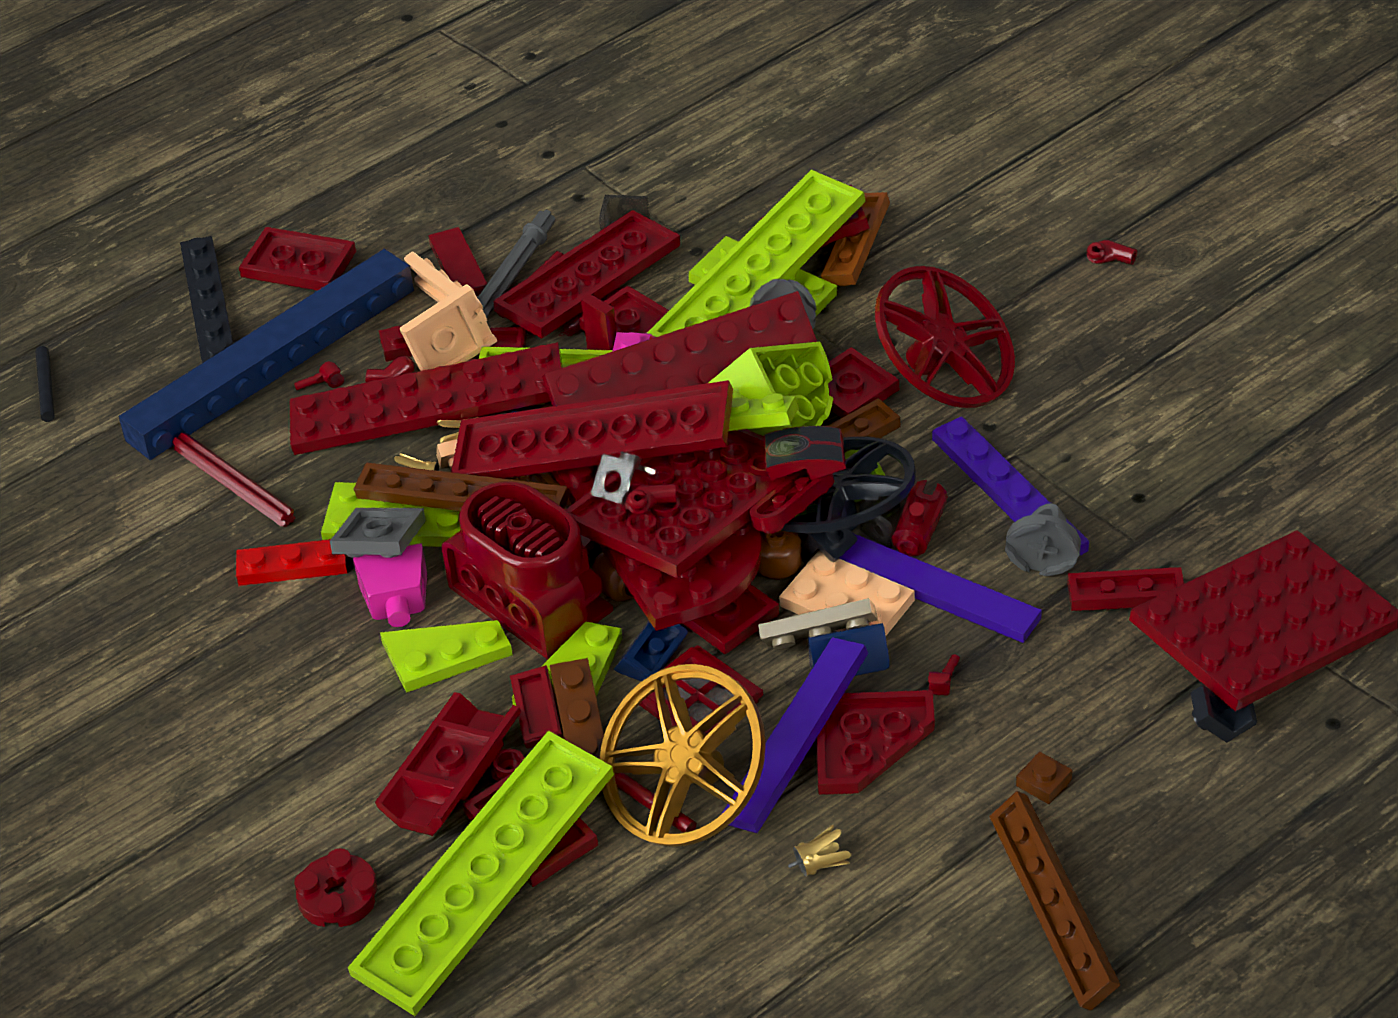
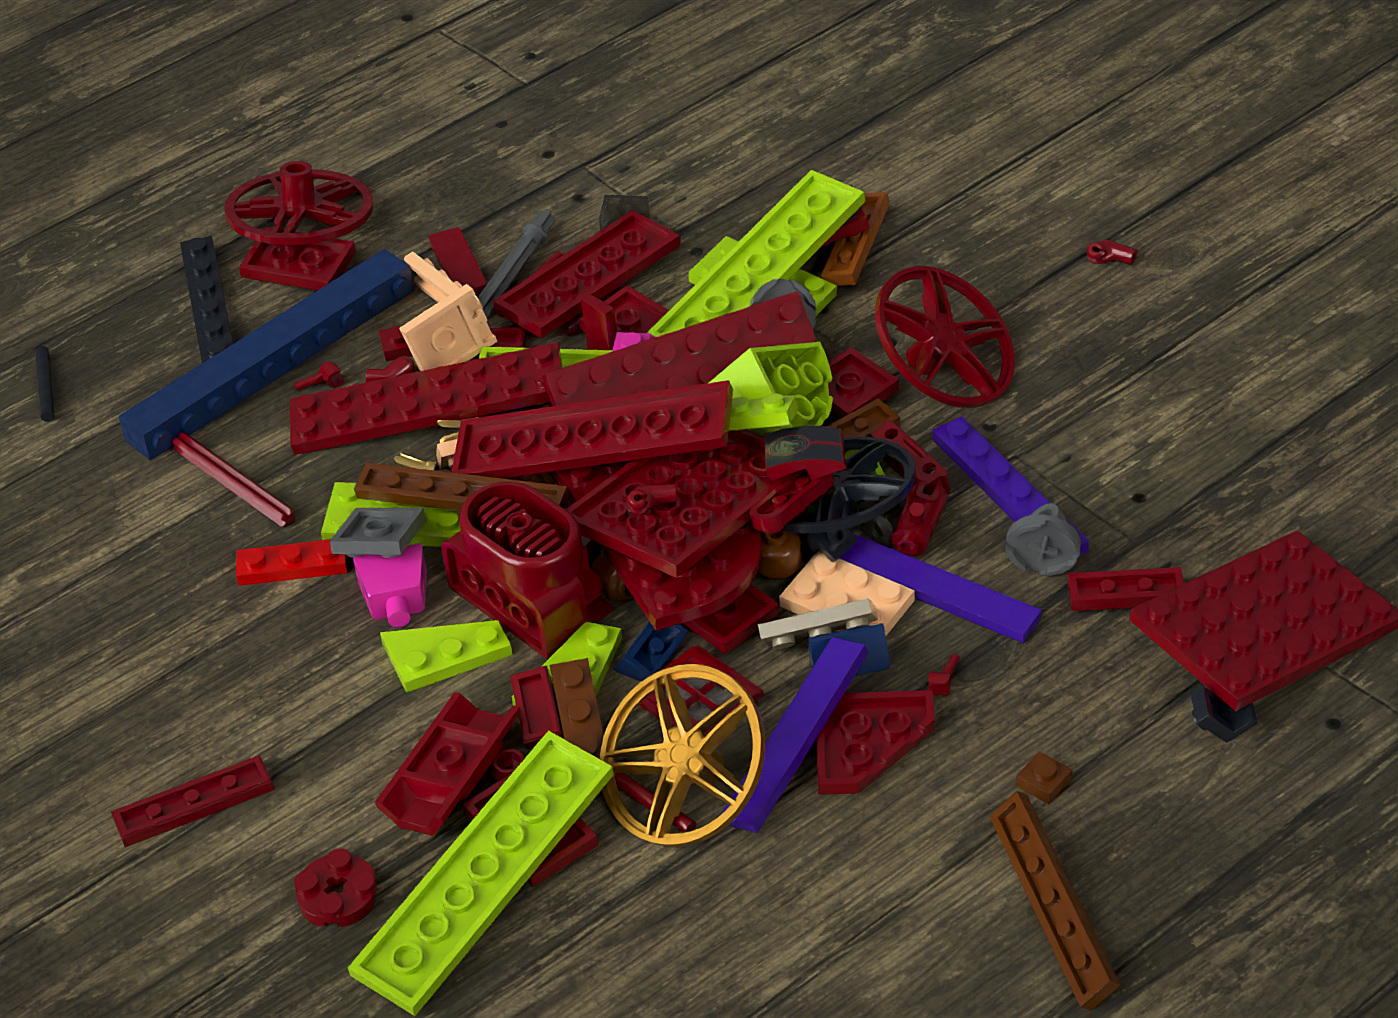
(192, 801): none -> dark red tile
(296, 201): none -> dark red wheel
(625, 466): clear smoke bracket -> none
(820, 853): pearl gold piece -> none
(922, 460): none -> dark red piece

